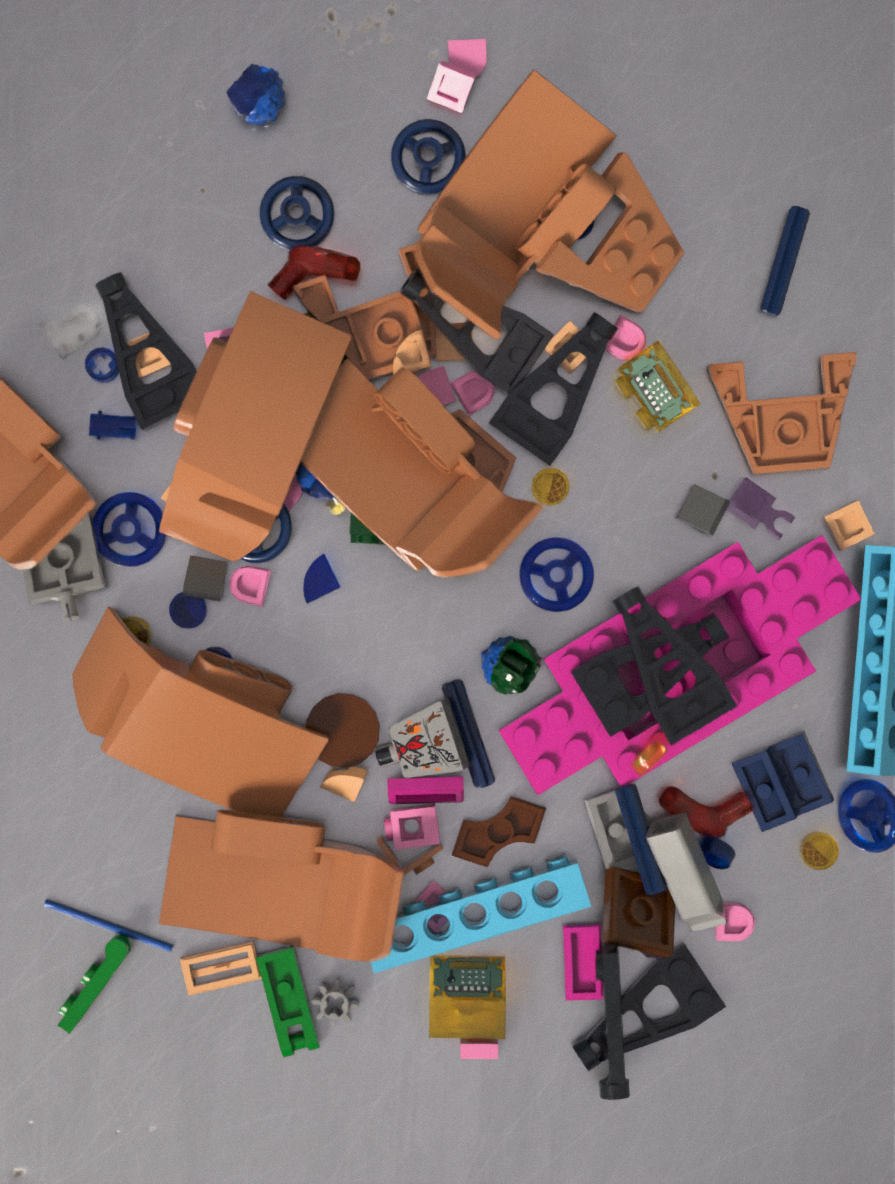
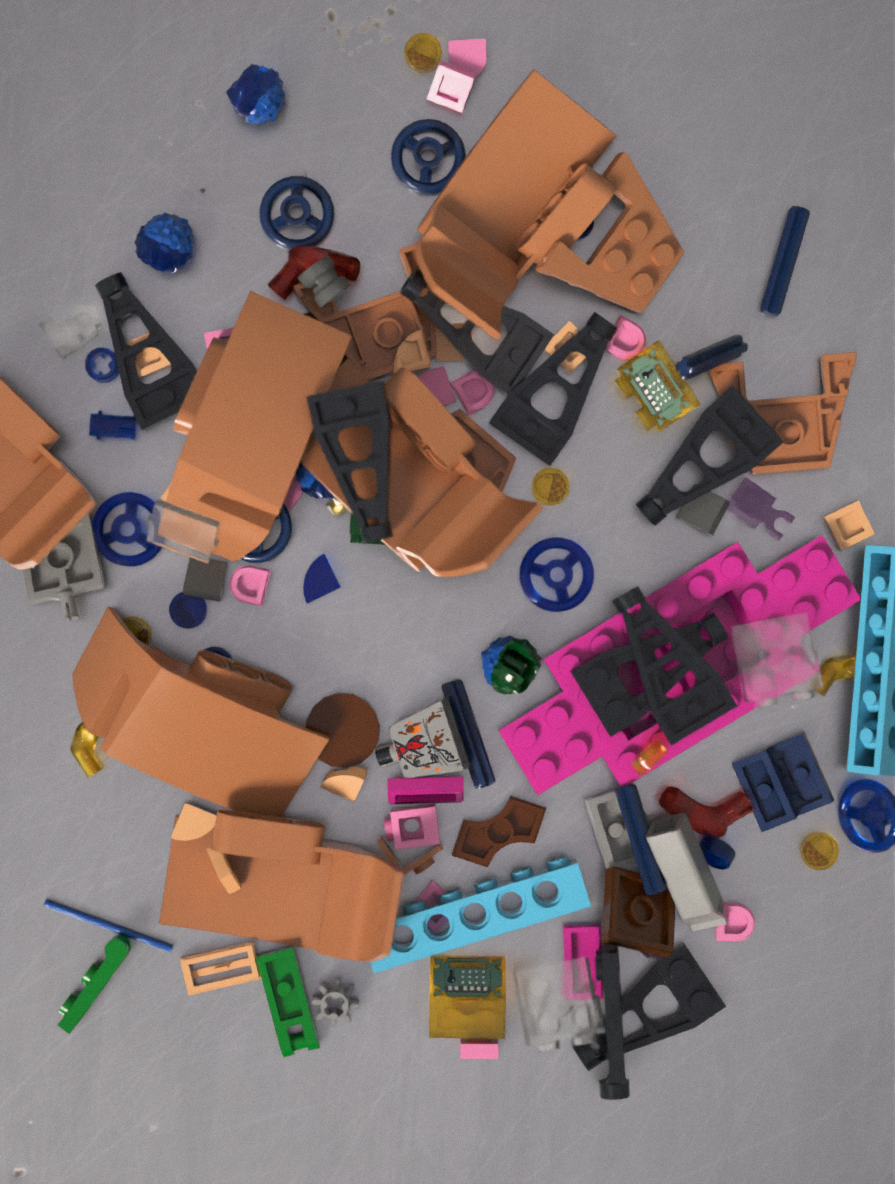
(83, 748): none -> clear yellow arm
(165, 242): none -> piece
(182, 531): none -> clear piece
(193, 823): none -> light nougat tile
(224, 871): none -> light nougat tile
(324, 281): none -> dark grey wheel
(348, 408): none -> black plate
(423, 52): none -> clear yellow tile
(558, 1004): none -> clear plate
(711, 356): none -> dark blue axle
(742, 425): none -> black plate
(776, 659): none -> clear plate
(836, 669): none -> clear yellow arm

